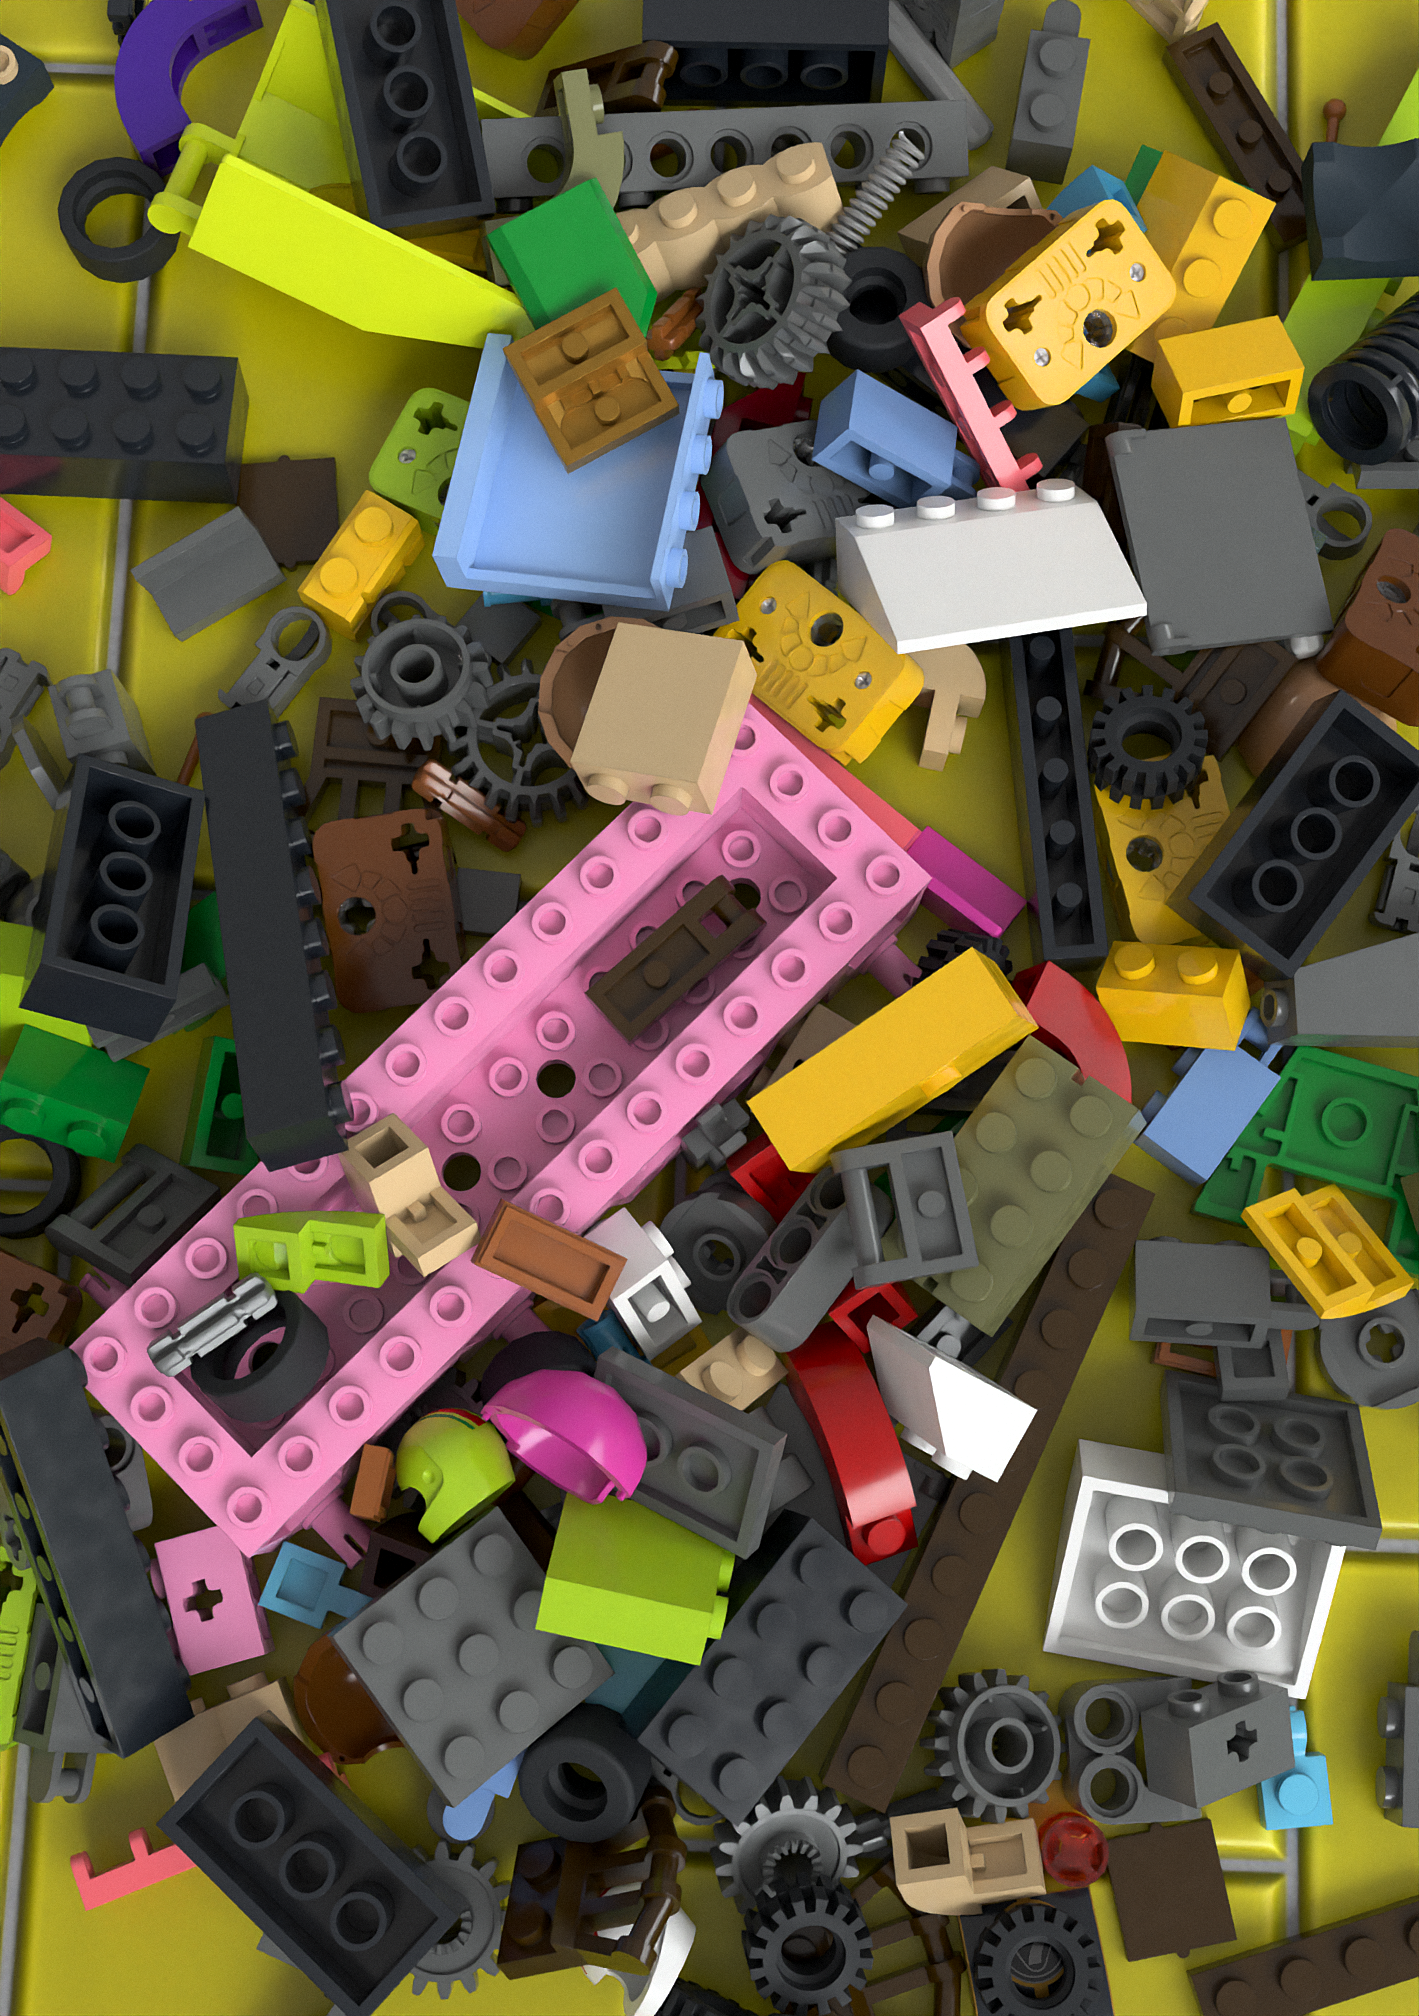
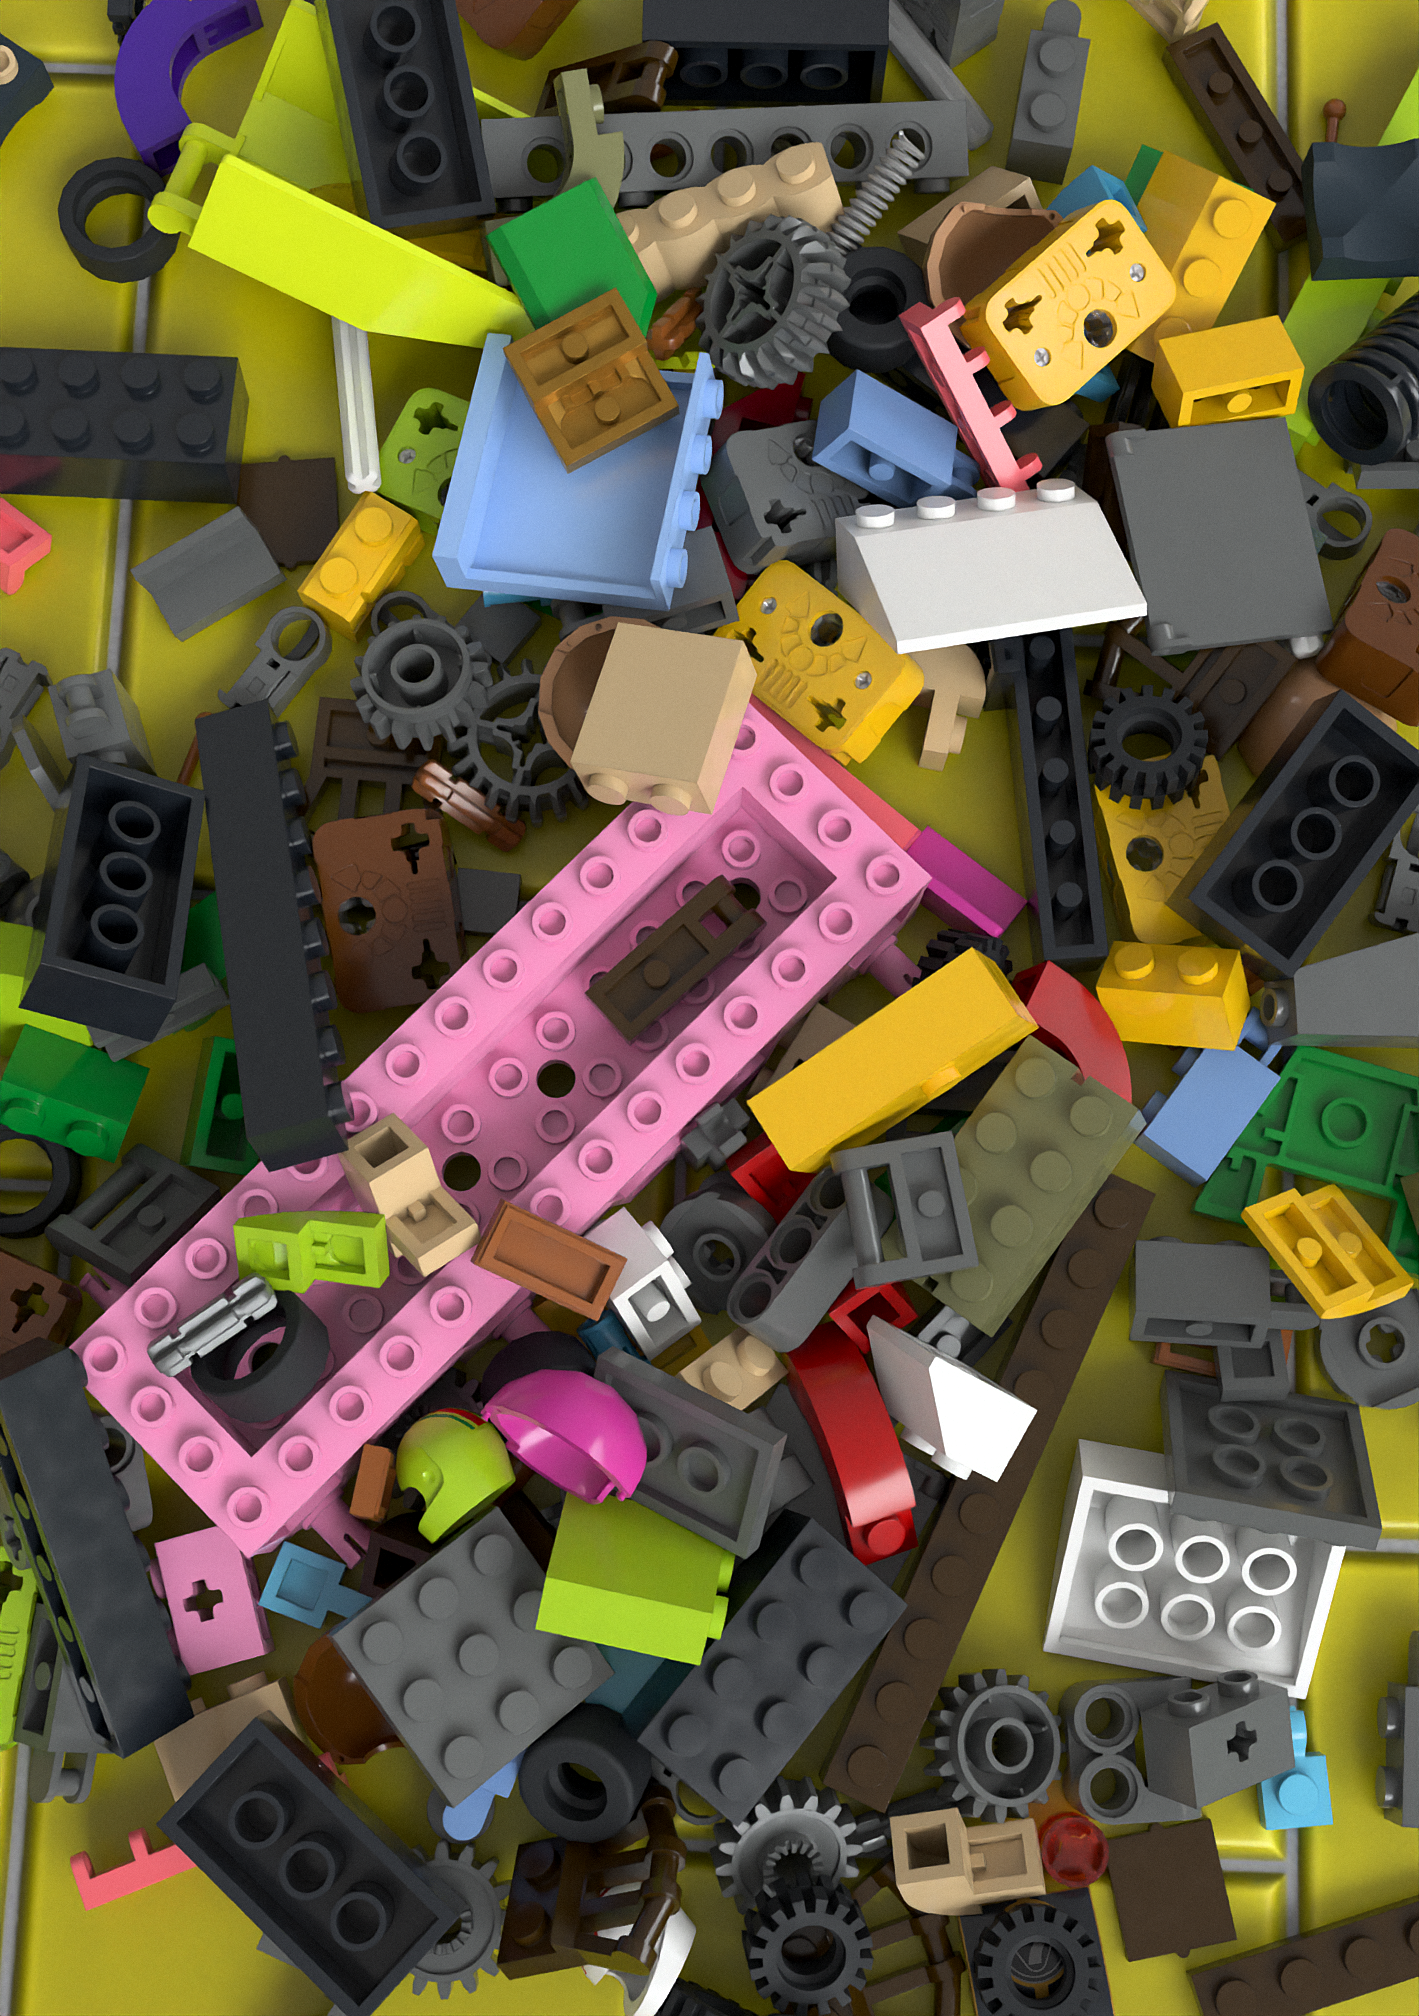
(356, 407): none -> white axle
(1003, 671): none -> black tile

